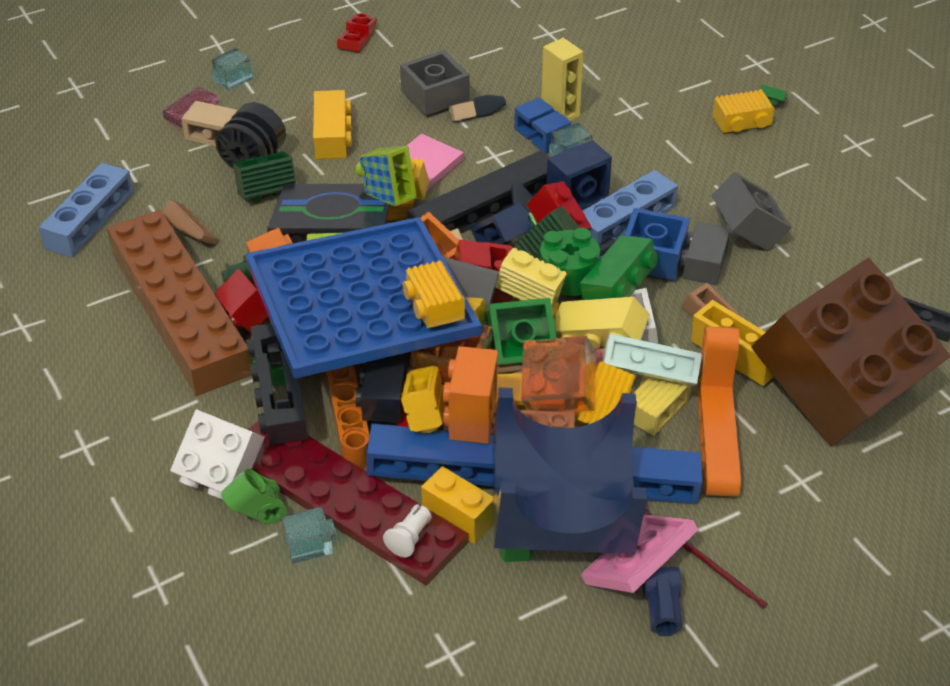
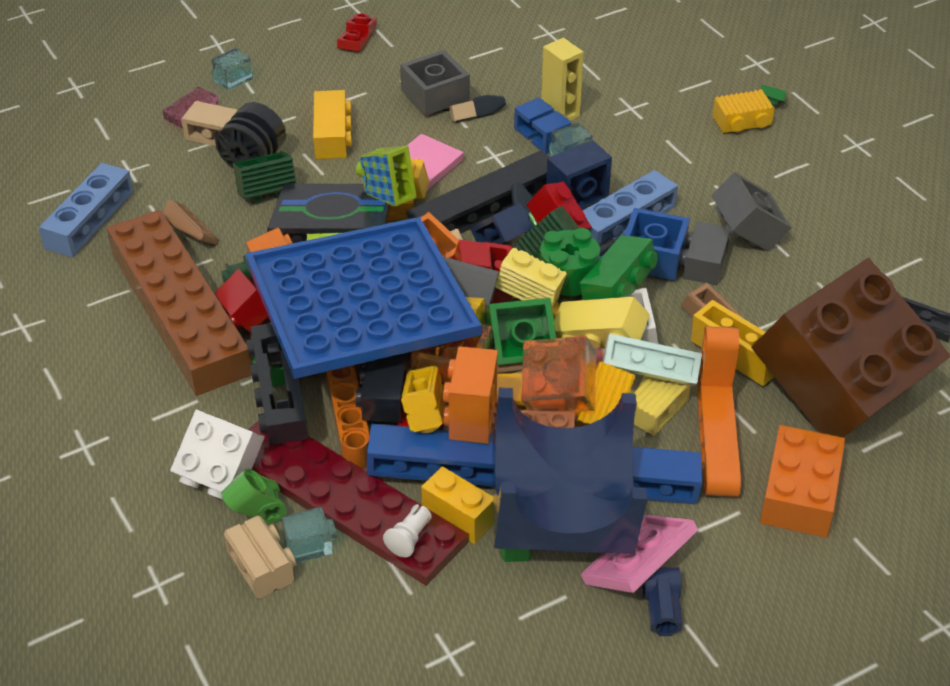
(259, 556): none -> tan brick
(434, 294): yellow brick -> none
(722, 572): dark red piece -> none
(803, 481): none -> orange brick

